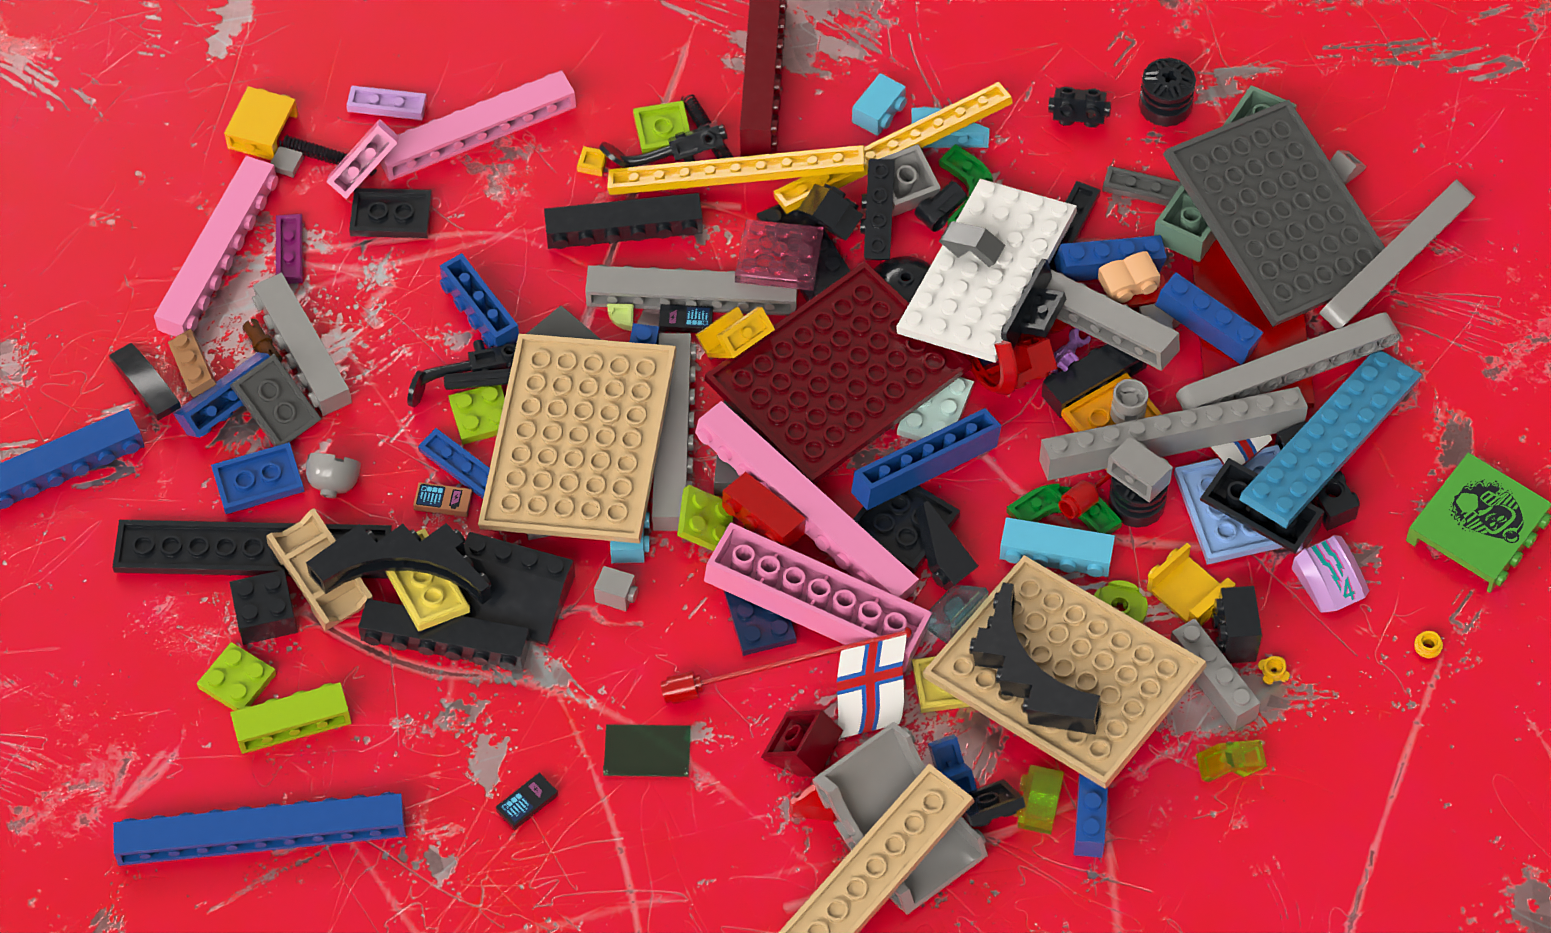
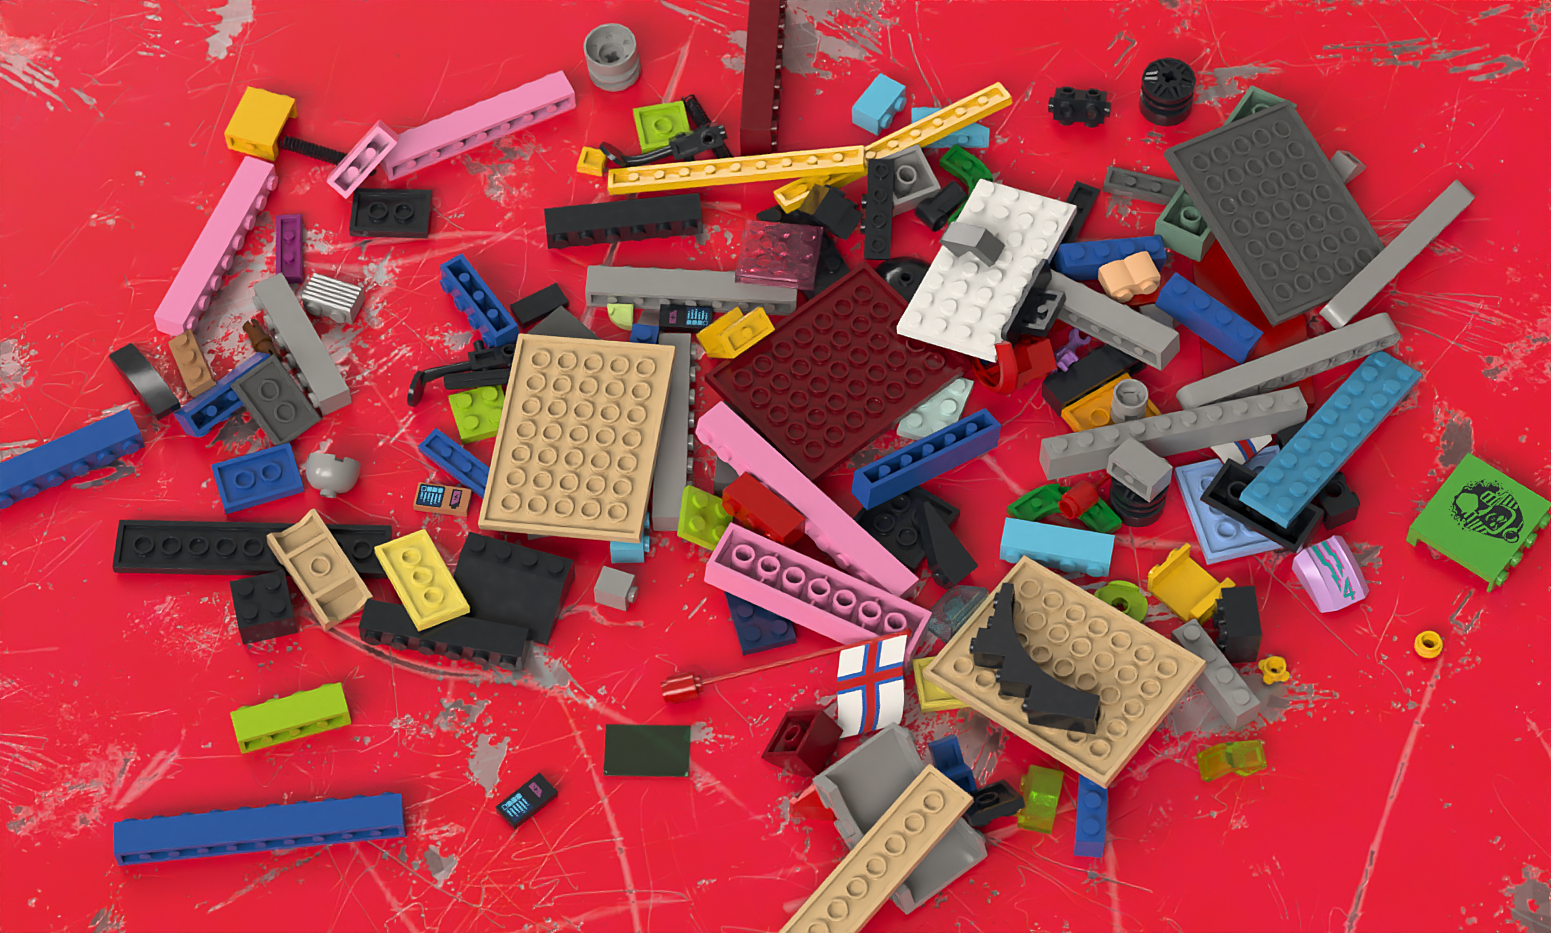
(236, 678): lime plate -> none
(287, 161): light grey tile -> none
(333, 298): none -> light grey brick
(386, 102): lavender plate -> none
(401, 550): black arch -> none
(538, 305): none -> black tile
(612, 57): none -> light grey wheel

